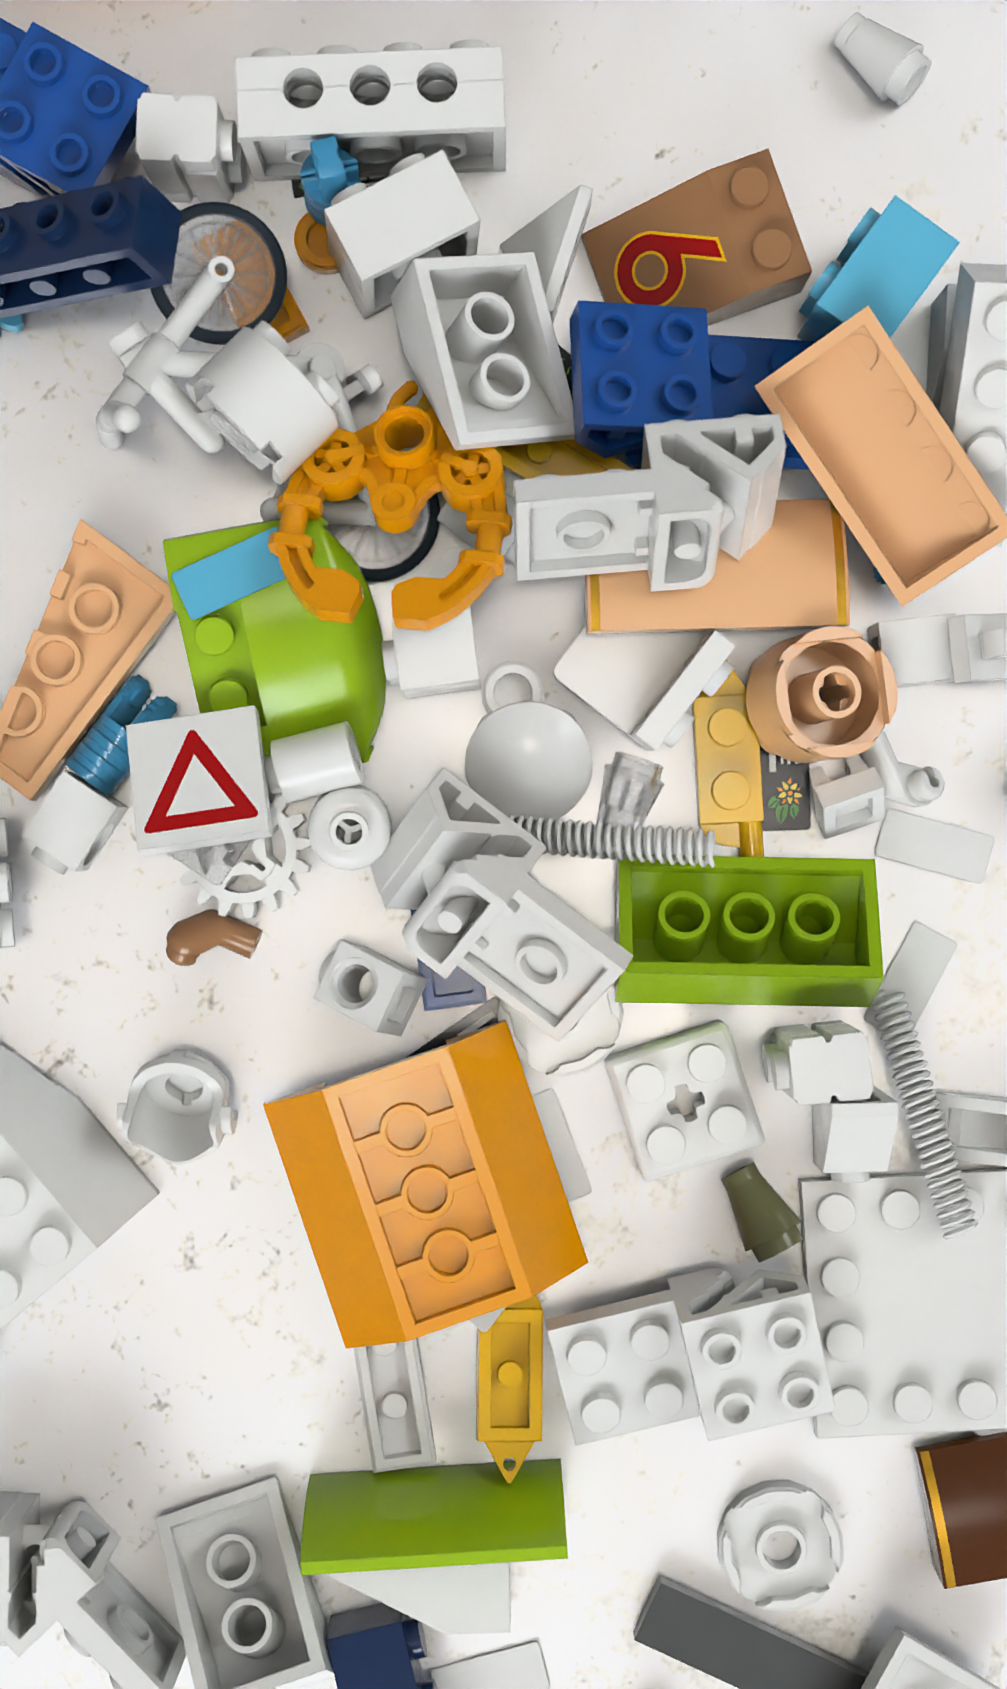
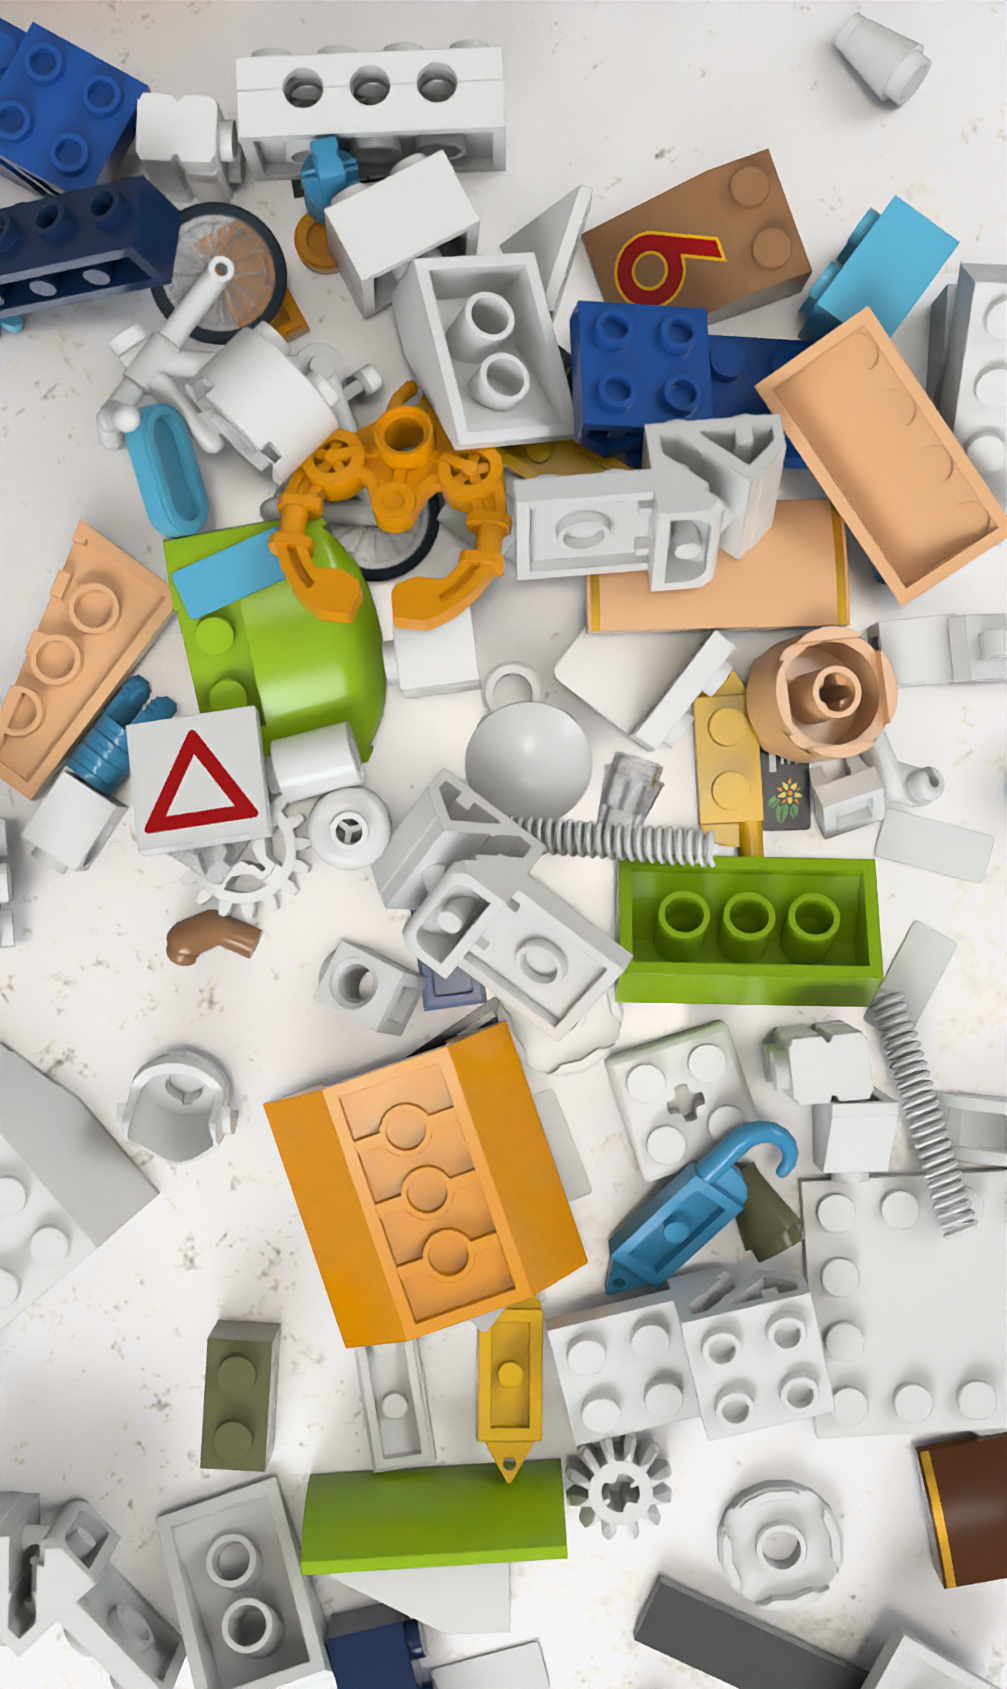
(168, 471): none -> medium azure tile
(240, 1395): none -> olive brick
(634, 1499): none -> white gear
(690, 1209): none -> dark azure plate

